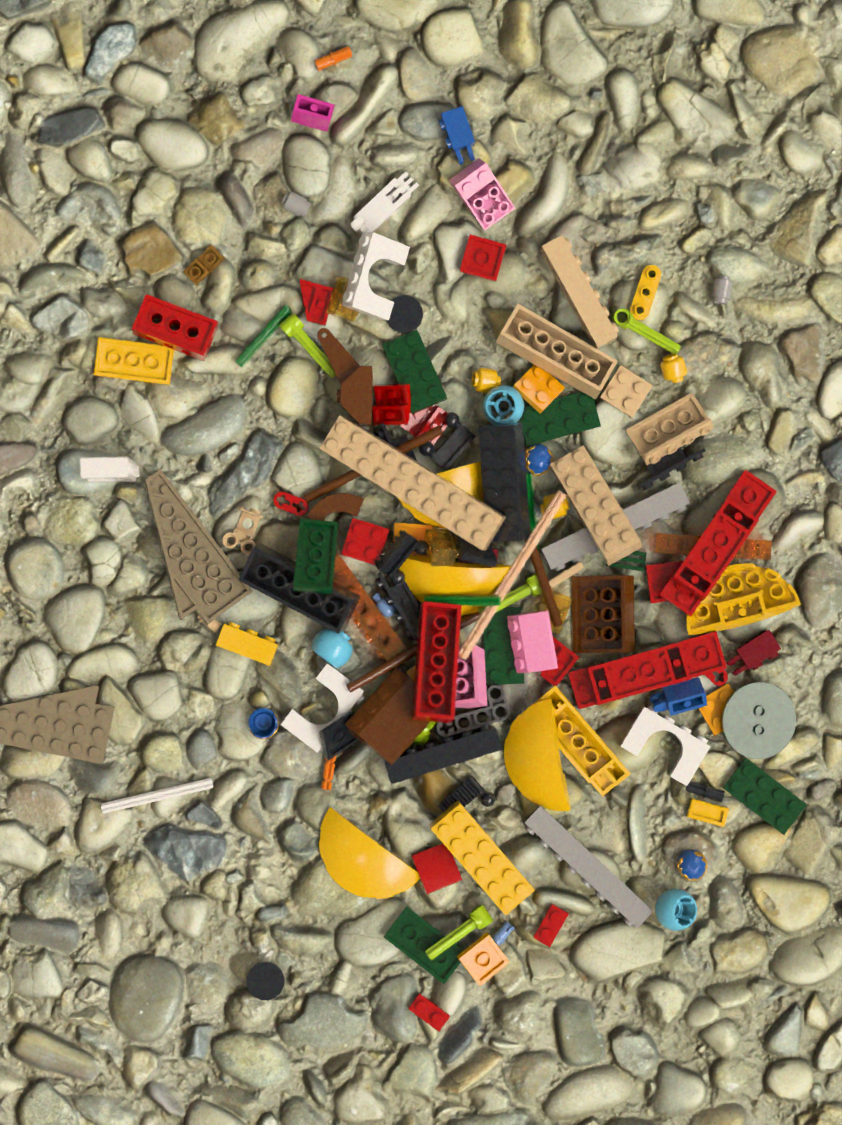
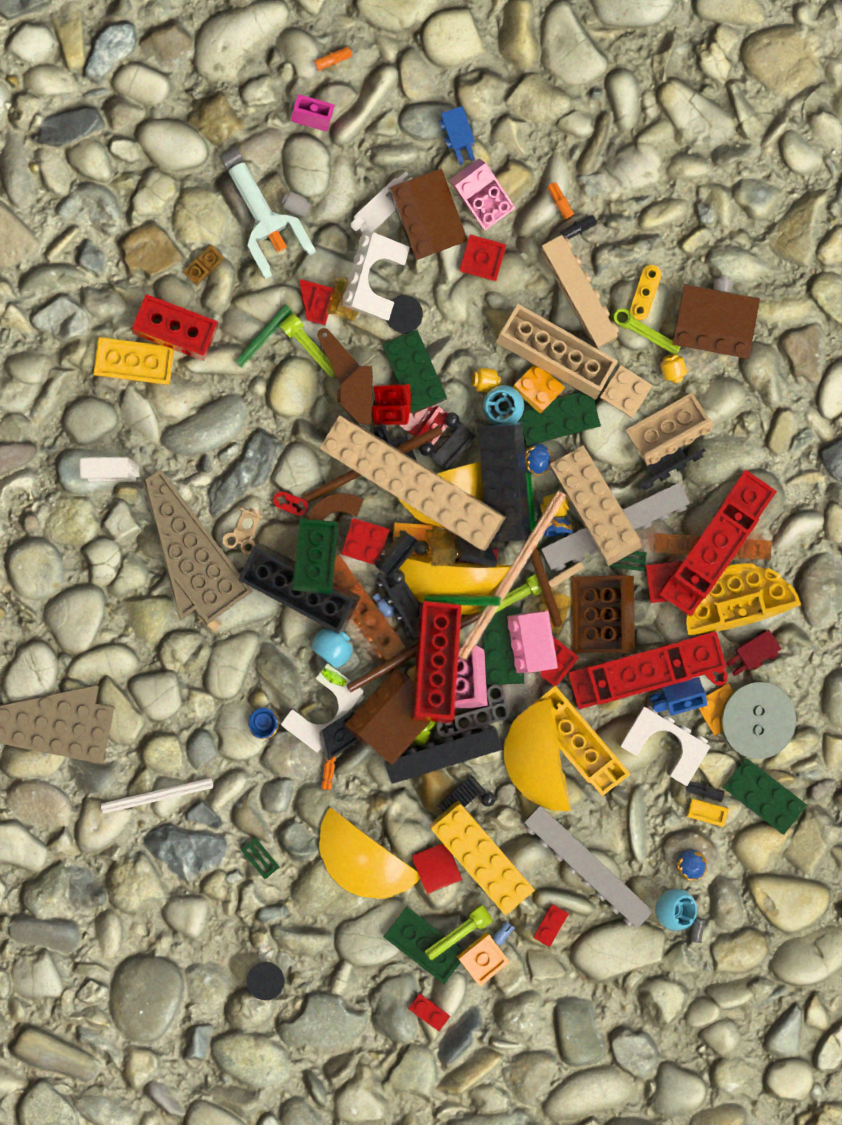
(247, 643): yellow brick -> none
(265, 852): none -> dark green tile
(266, 222): none -> light aqua piece
(333, 677): none -> clear neon green tile
(428, 214): none -> reddish brown slope
(558, 527): none -> blue hair
(560, 201): none -> orange axle
(579, 227): none -> black axle
(697, 930): none -> dark grey pin
(716, 321): none -> reddish brown slope

